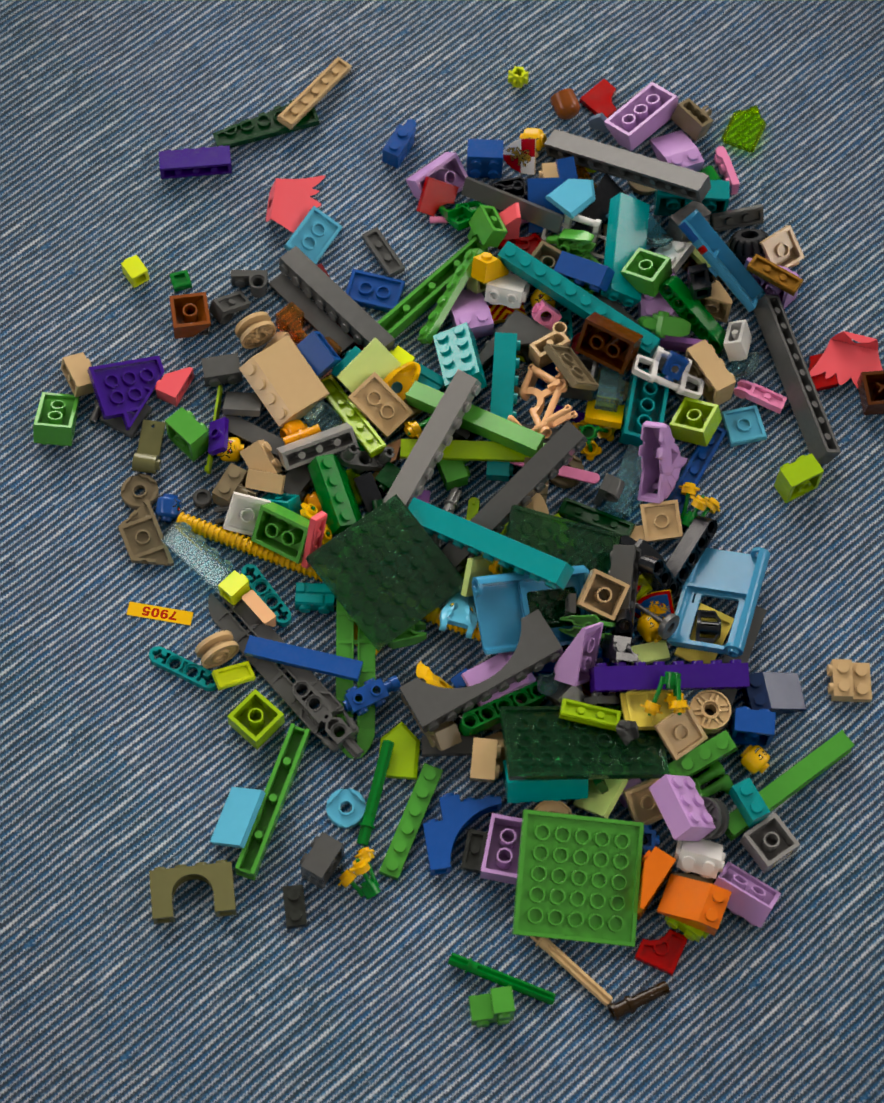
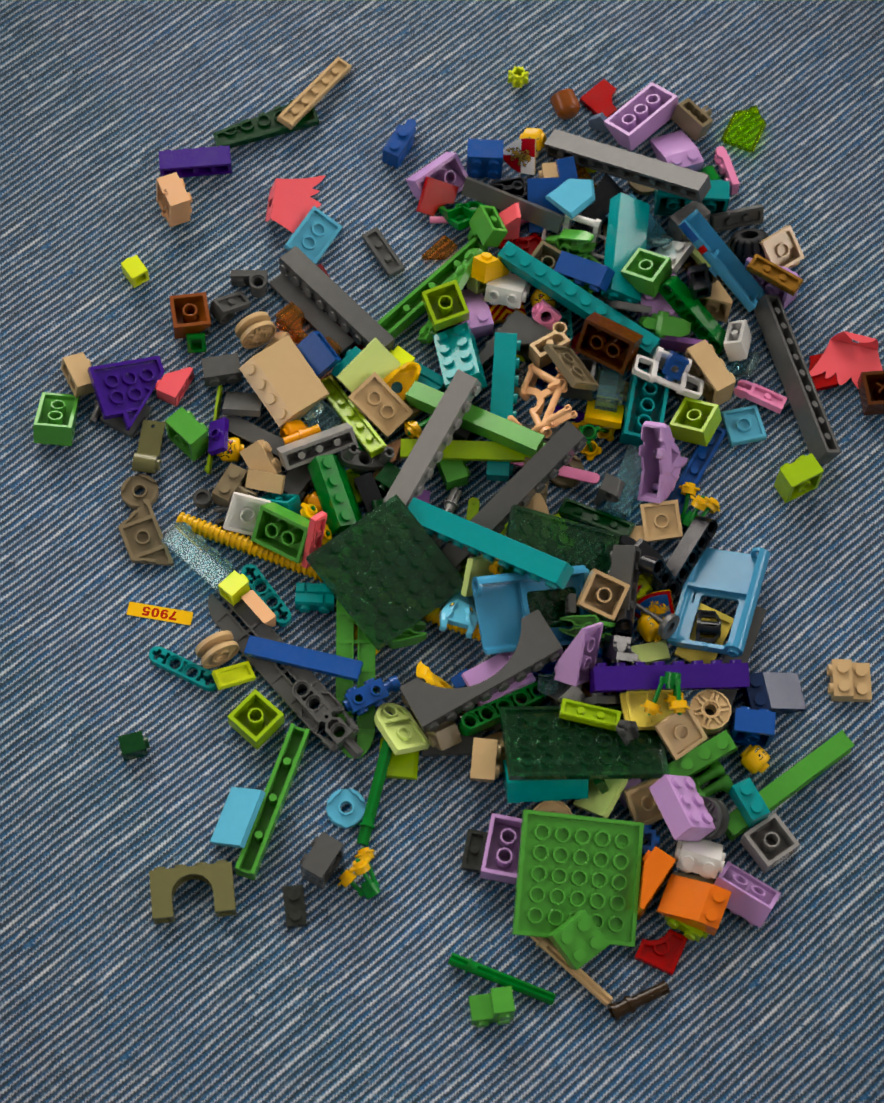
(133, 745): none -> dark green brick
(168, 507): blue head -> none
(173, 199): none -> light nougat brick
(180, 280): green tile -> none
(196, 342): none -> green brick
(375, 290): blue tile -> none
(400, 729): none -> yellowish green tile
(411, 822): bright green plate -> none
(440, 250): none -> clear orange tile
(445, 305): none -> lime brick
(455, 817): blue arch -> none
(578, 940): none -> bright green brick
(628, 306): none -> dark grey tile

